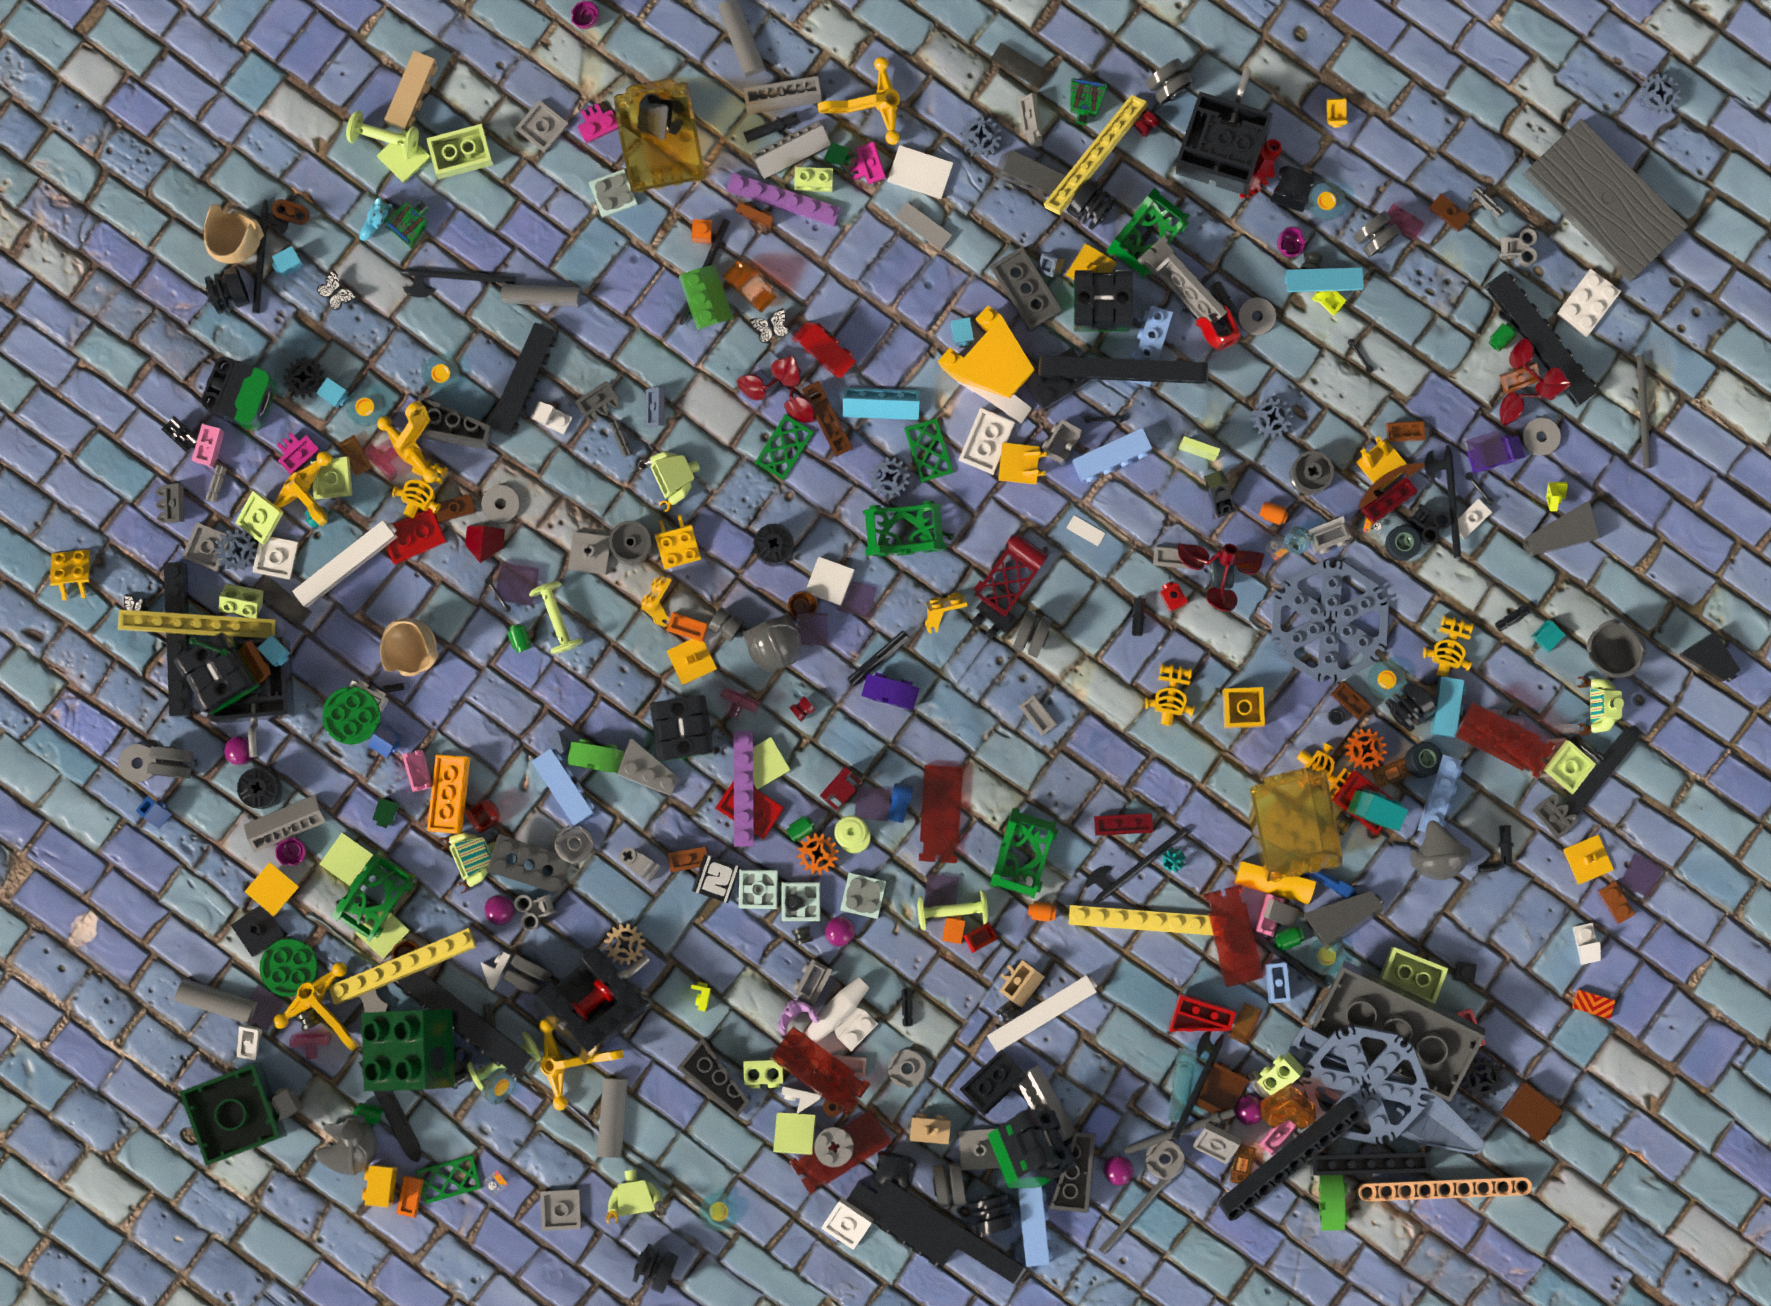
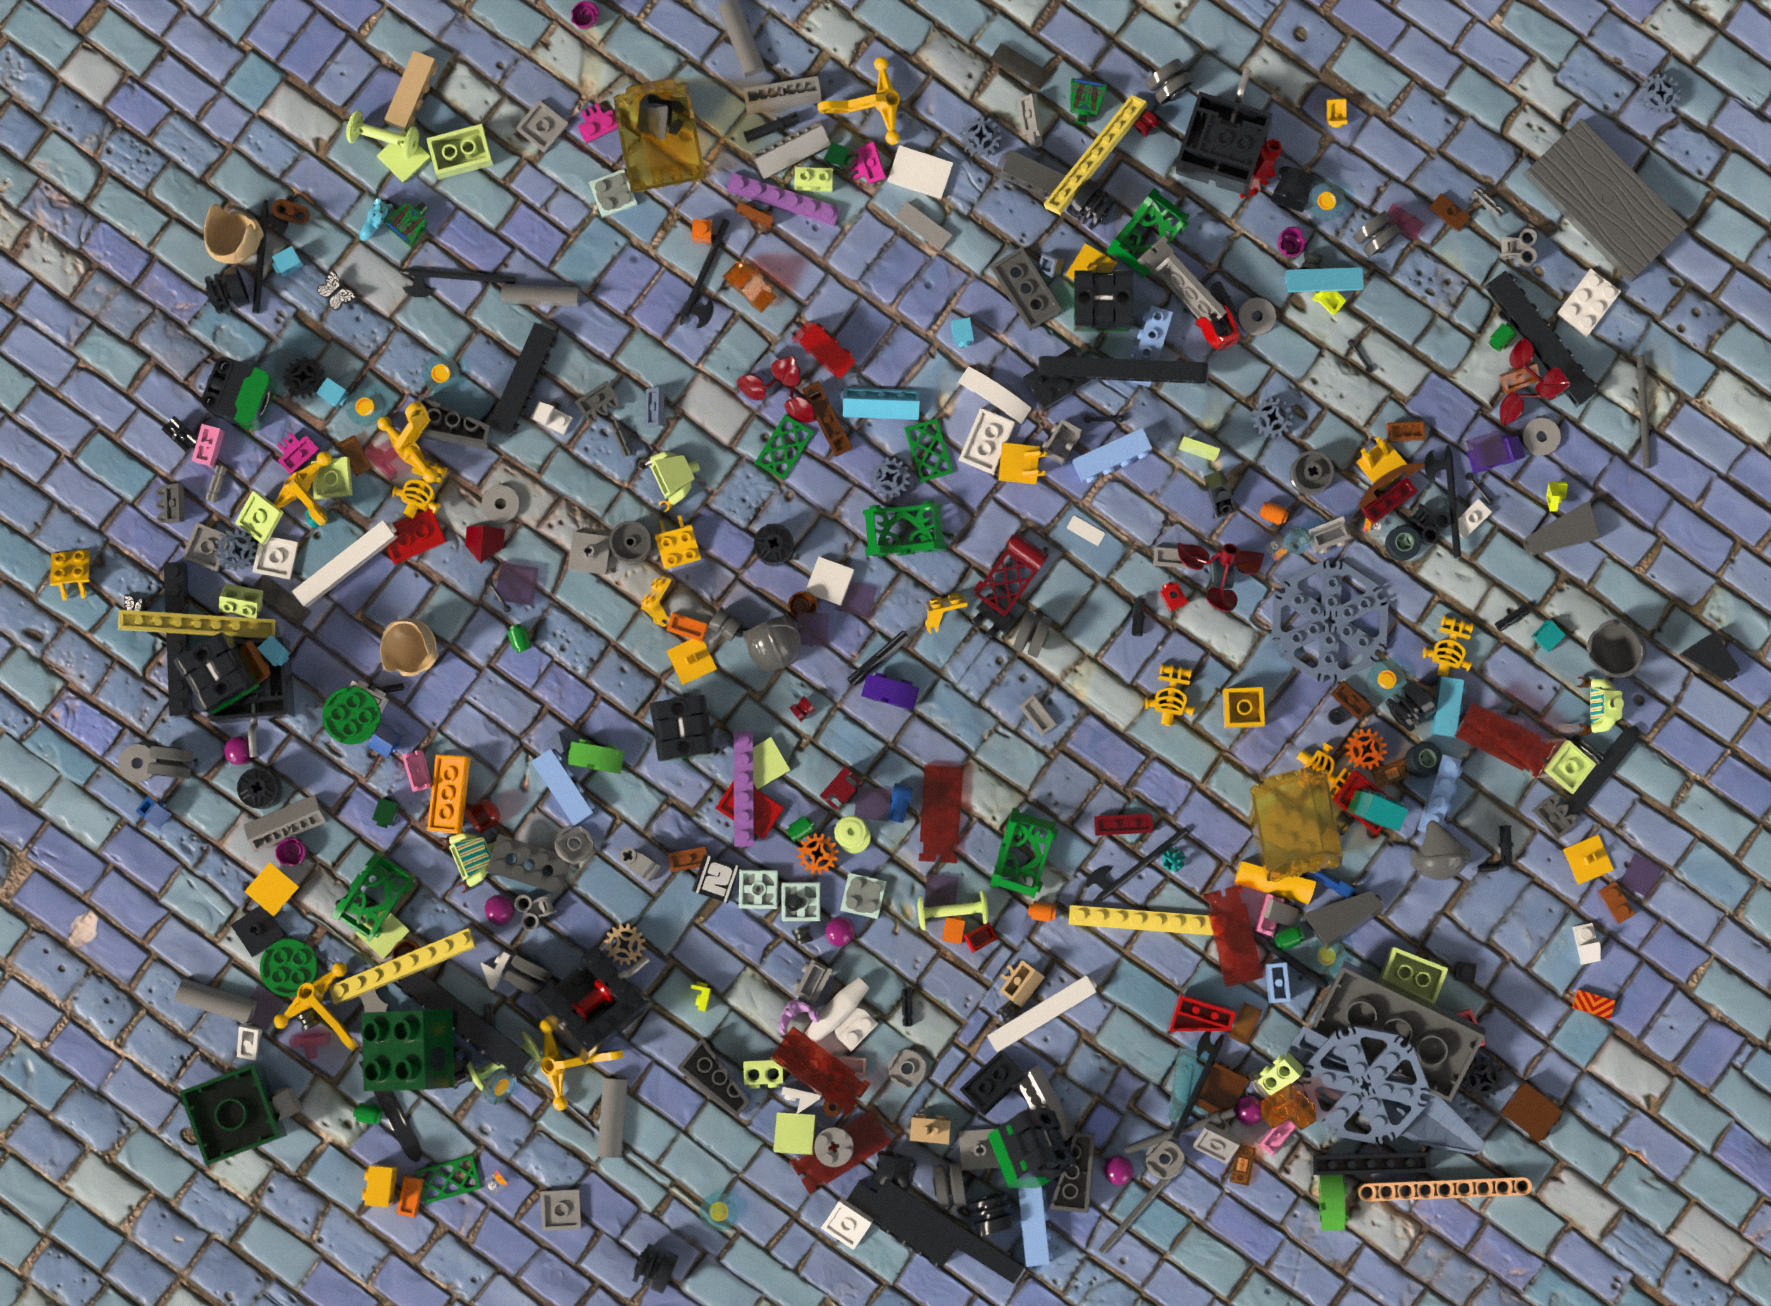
(224, 652): dark green hinge -> none
(346, 859): yellowish green tile -> none
(354, 1148): dark grey piece -> none
(455, 508): reddish brown plate -> none
(555, 616): yellowish green hose -> none
(634, 1197): yellowish green torso -> none
(646, 770): light grey wing -> none
(705, 297): bright green slope -> none
(739, 702): clear pink tile -> none
(771, 327): animal -> none
(994, 362): yellow wedge -> none
(1290, 1158): black beam -> none

